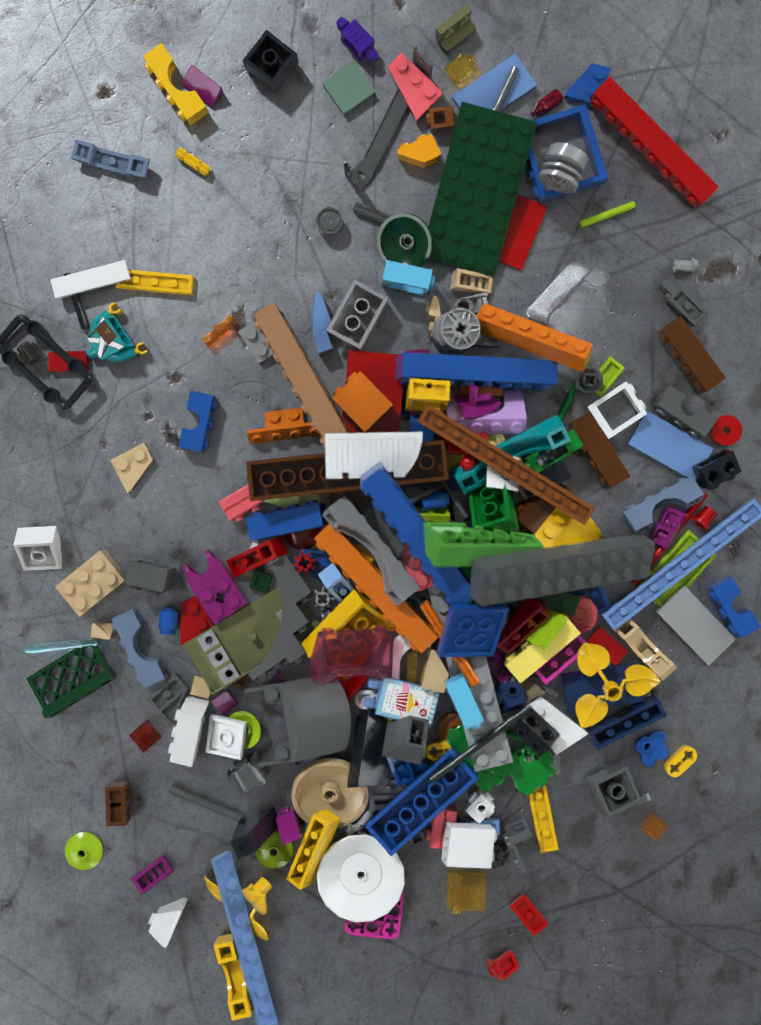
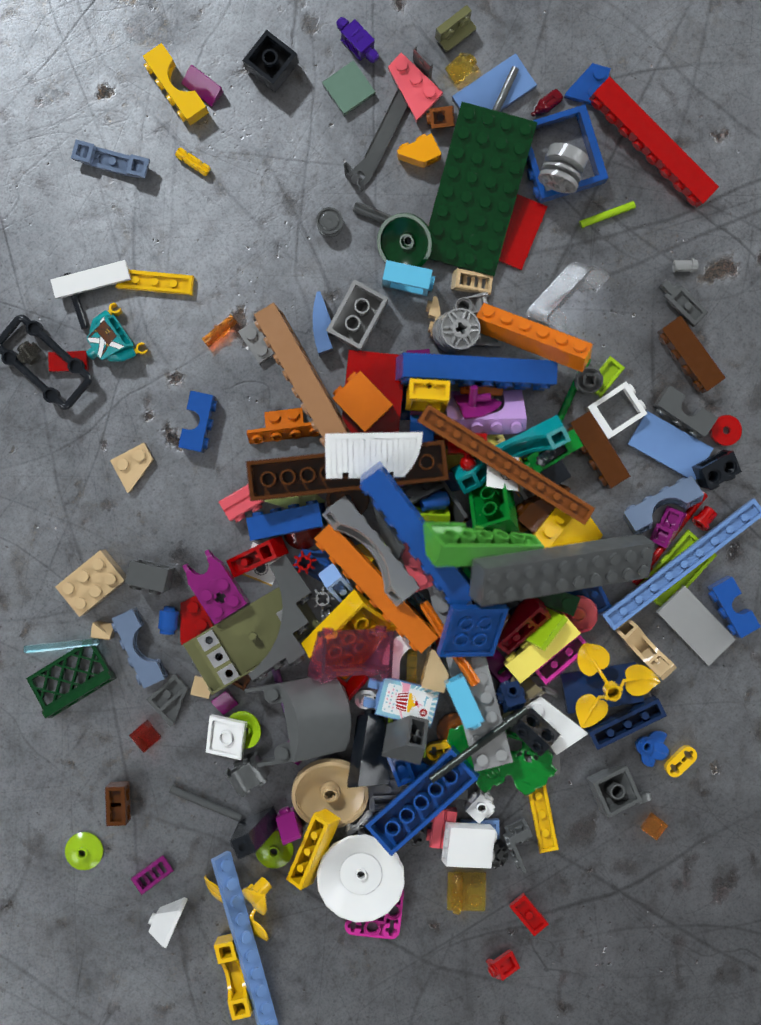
(38, 548): white slope -> none
(188, 730): white wedge -> none
(261, 581): dark green tile -> none
(602, 638): red tile -> none

